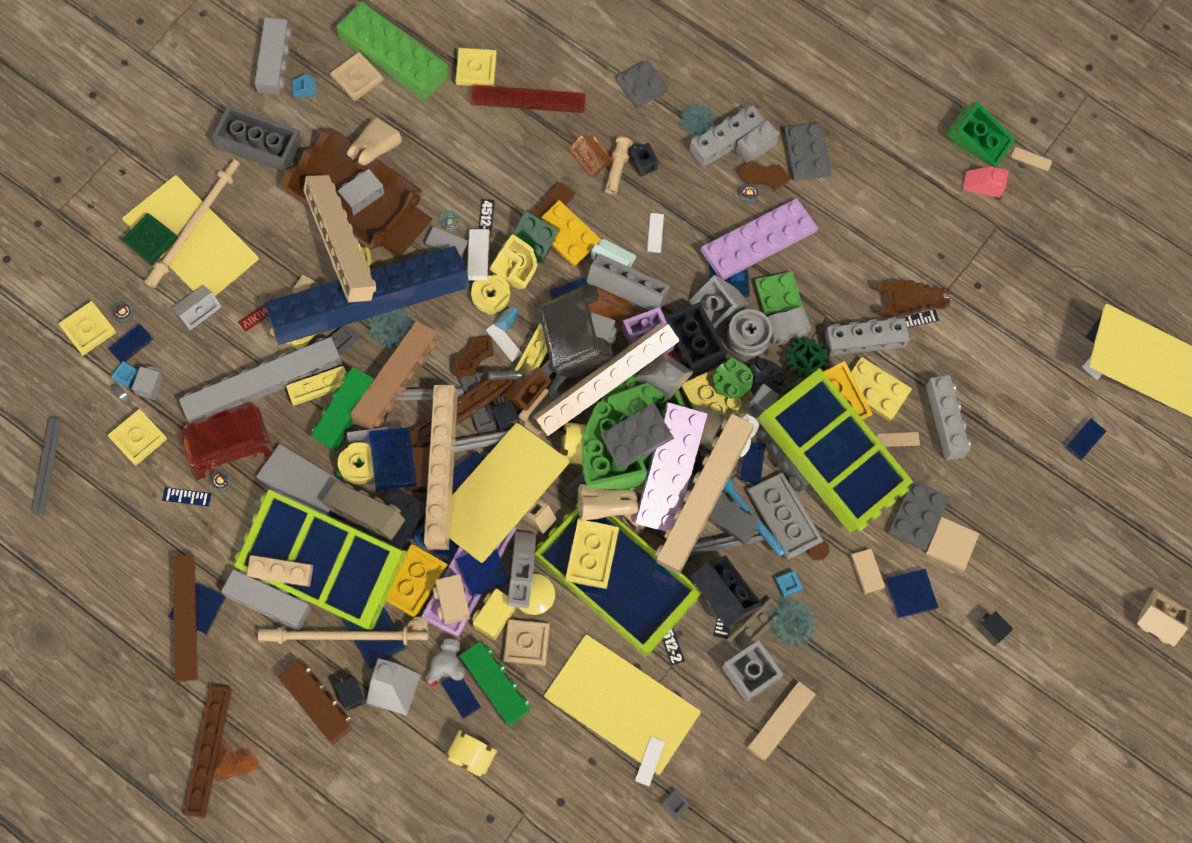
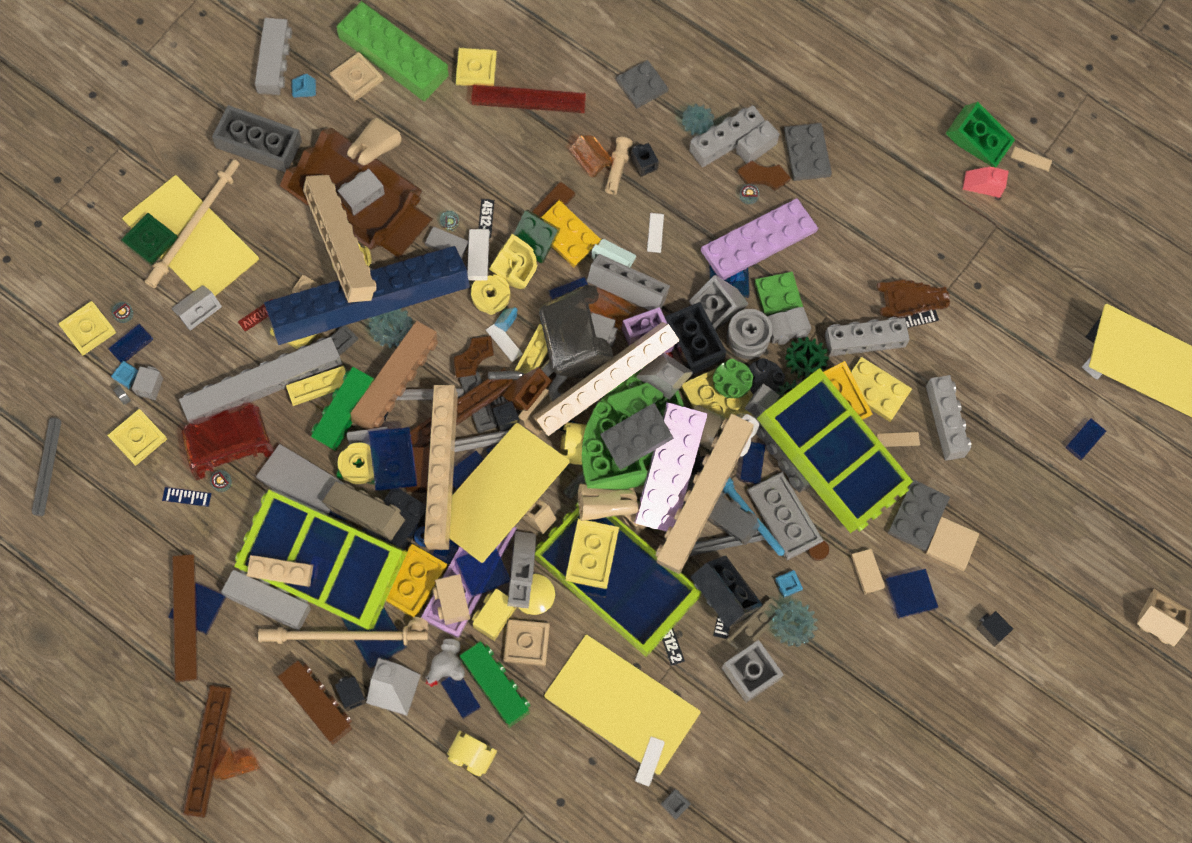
(781, 721): tan tile -> none

